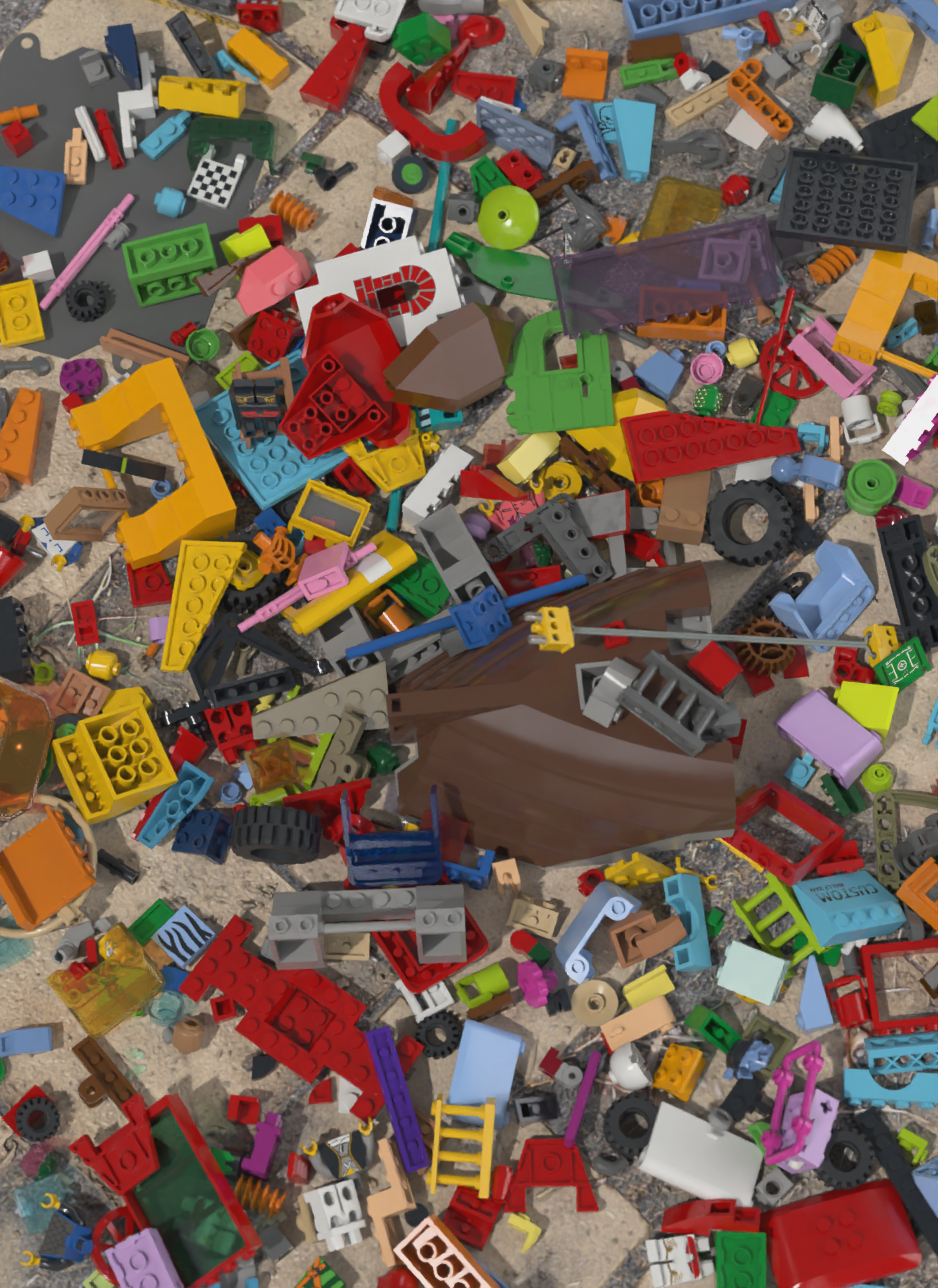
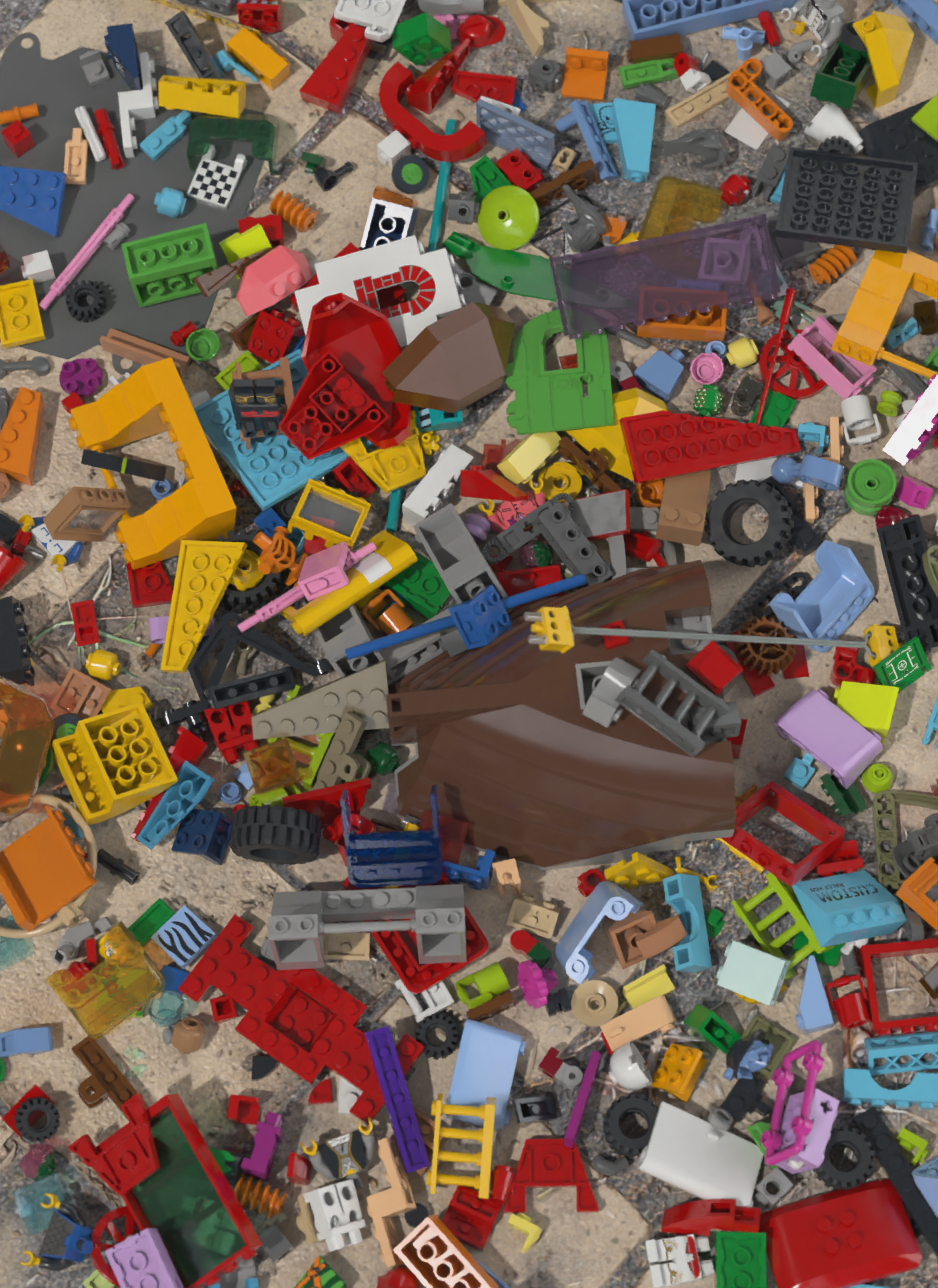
(43, 674): lime tile -> none

